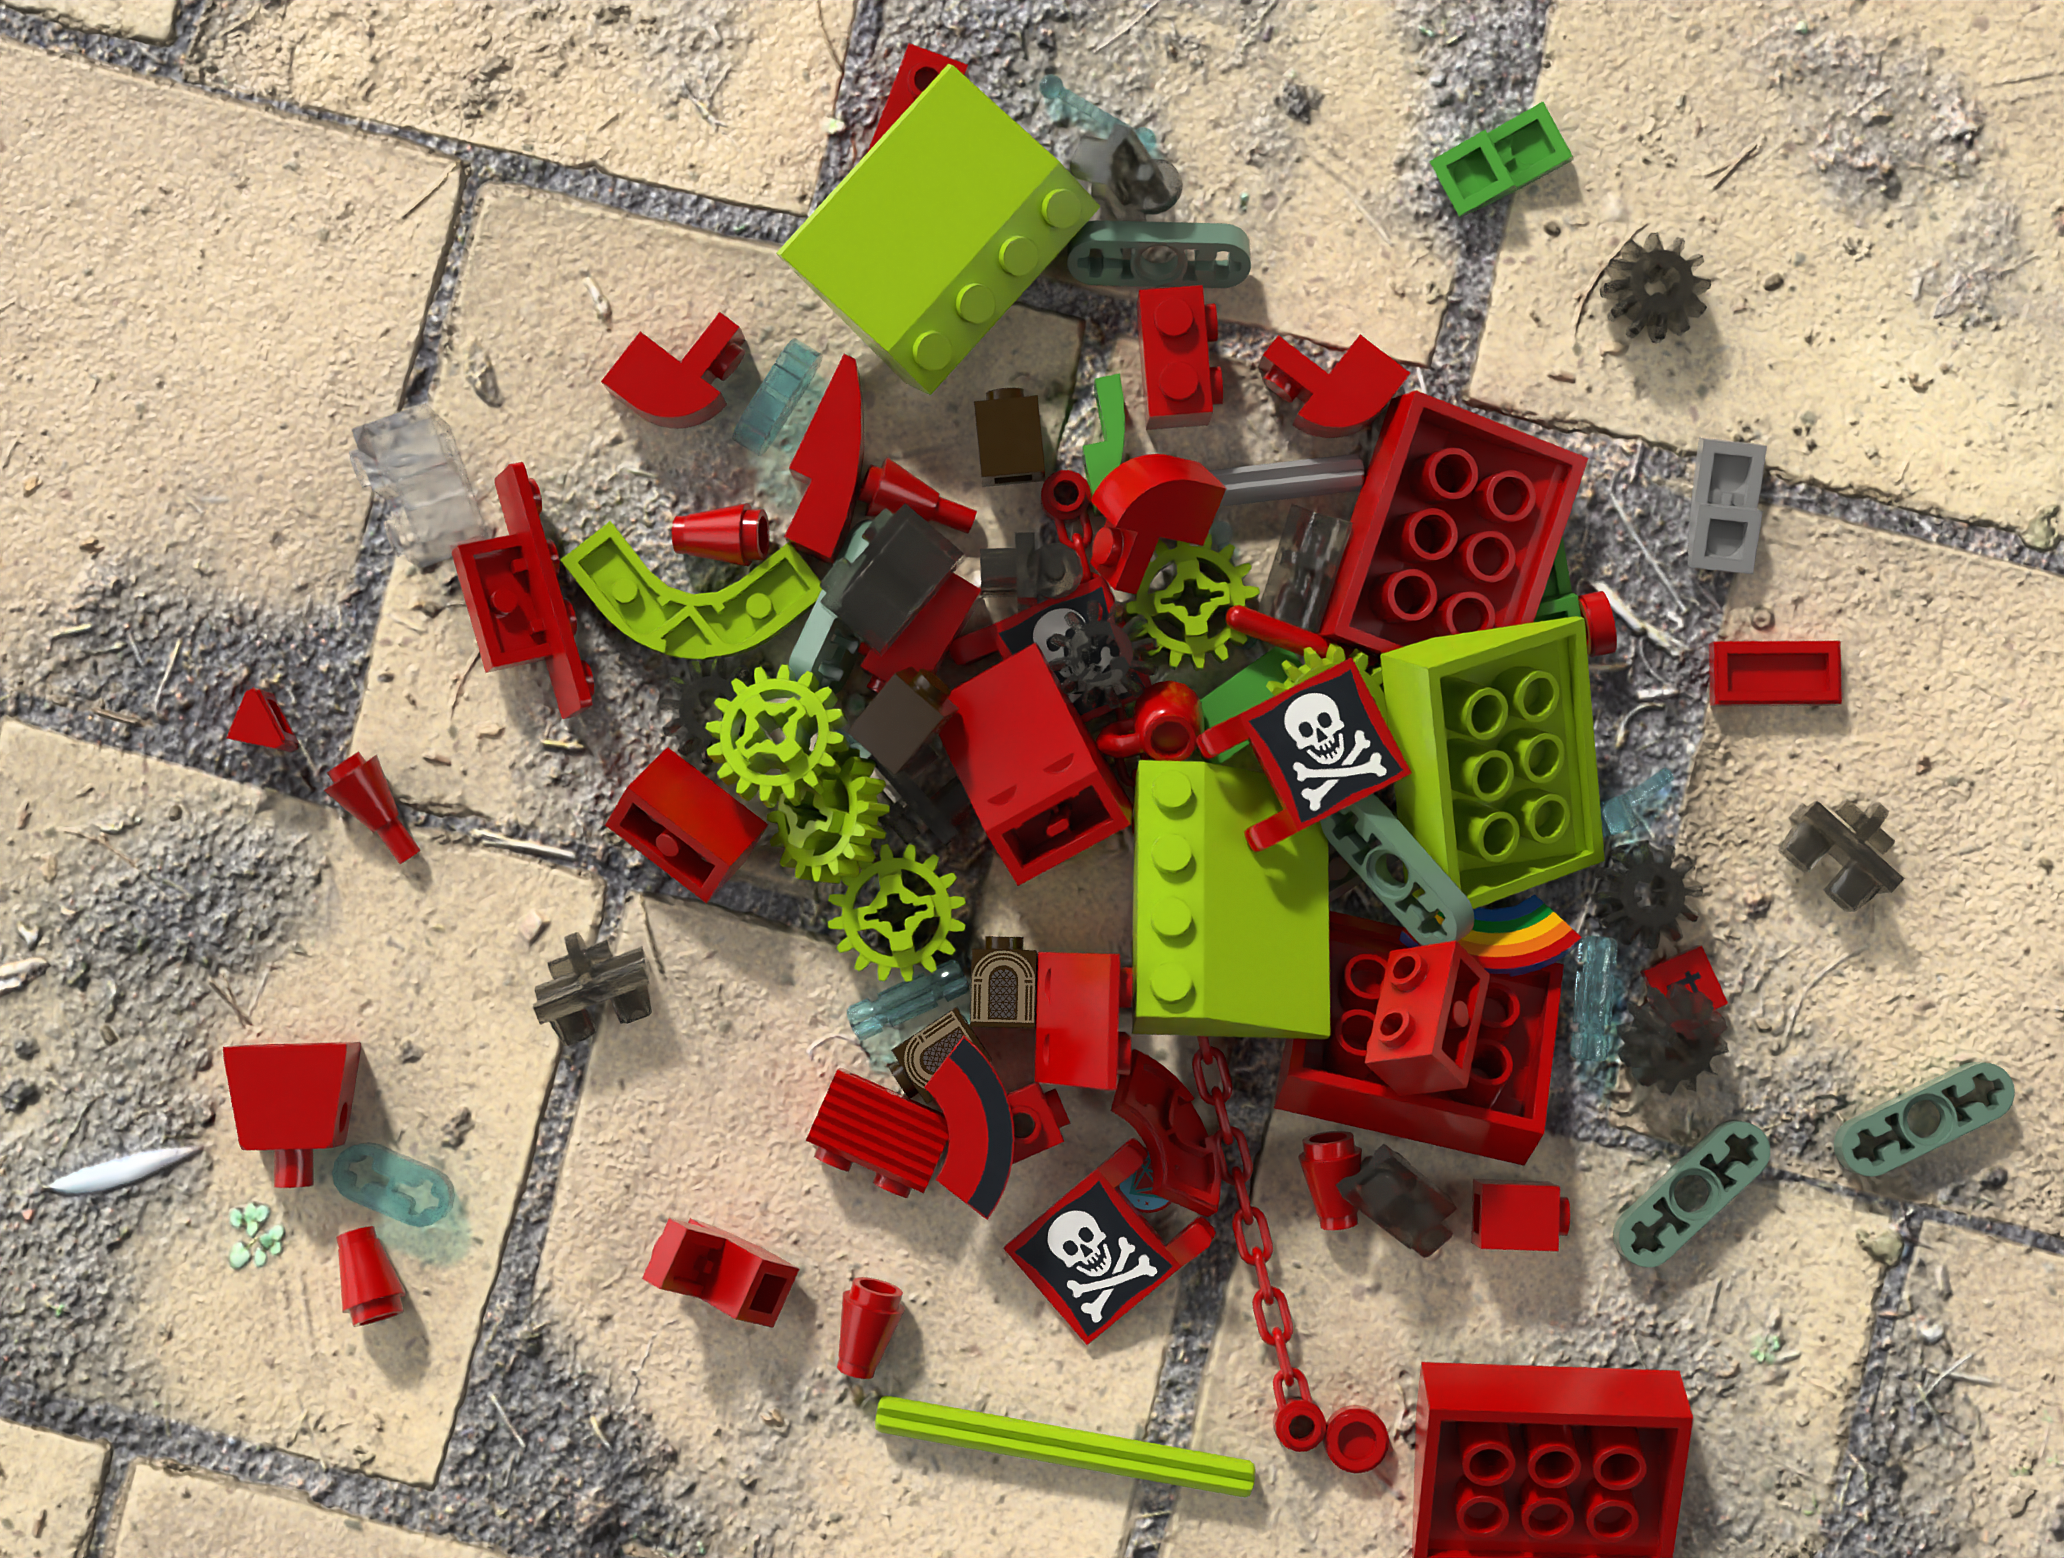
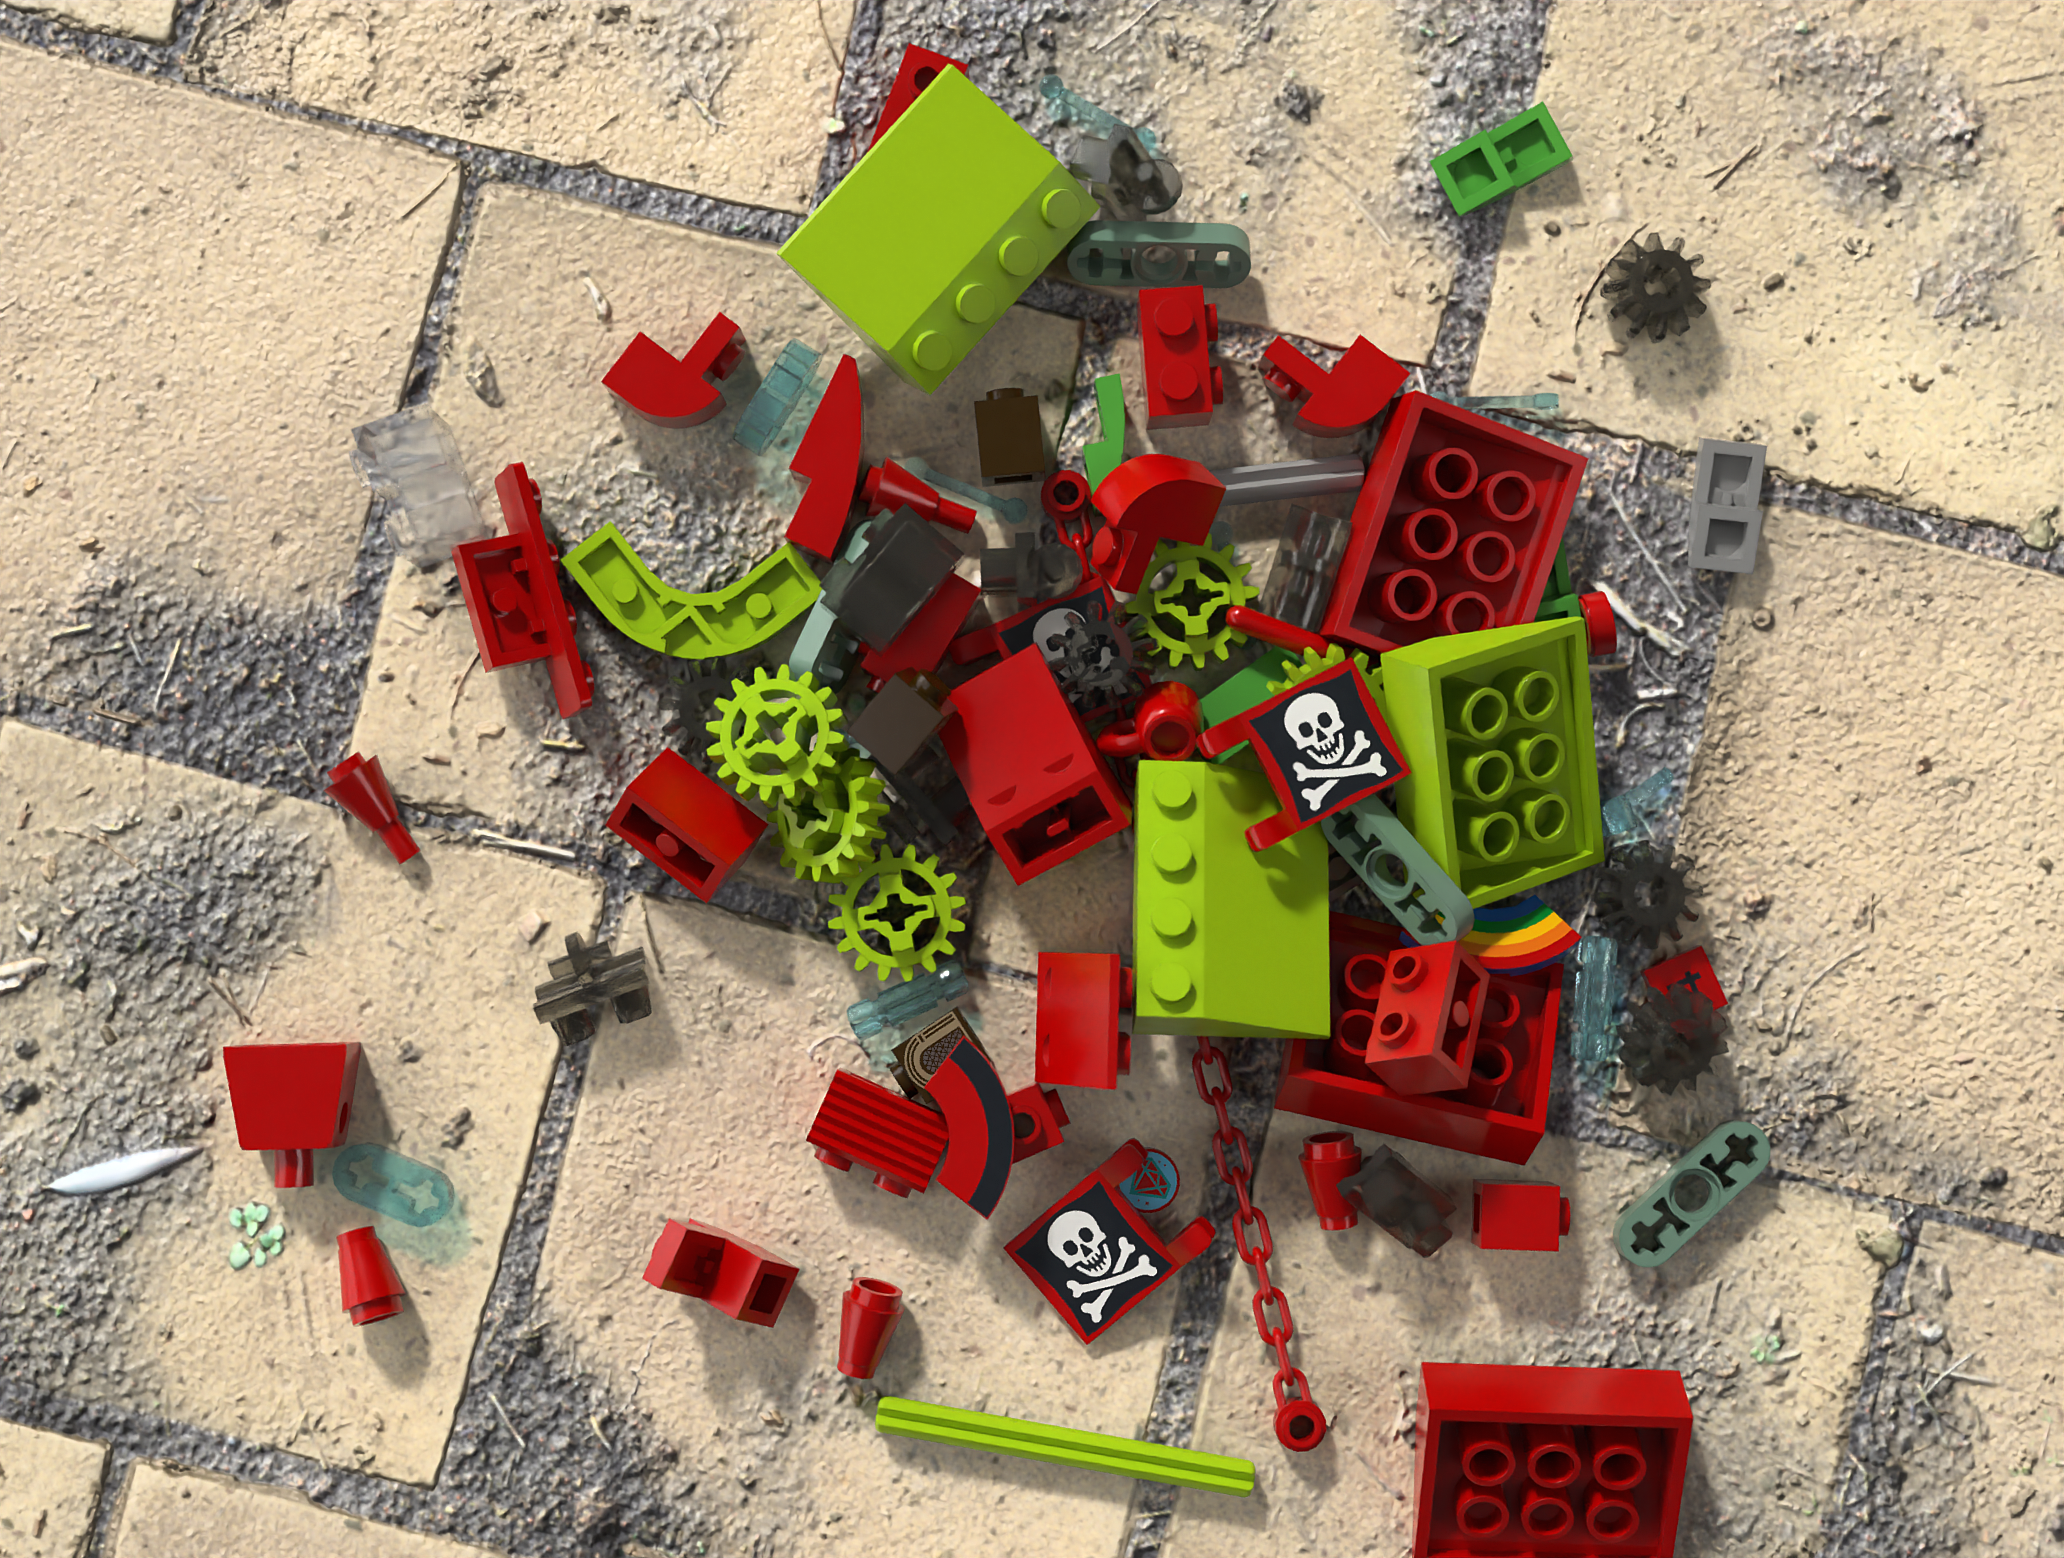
(262, 723): red slope -> none
(723, 534): red cone -> none
(1003, 984): brick -> none
(1013, 510): none -> clear light blue hinge
(1180, 1150): red tile -> none
(1356, 1439): red tile -> none
(1540, 401): none -> clear light blue hinge
(1775, 673): red tile -> none
(1863, 870): clear smoke hips -> none
(1958, 1083): sand green beam -> none

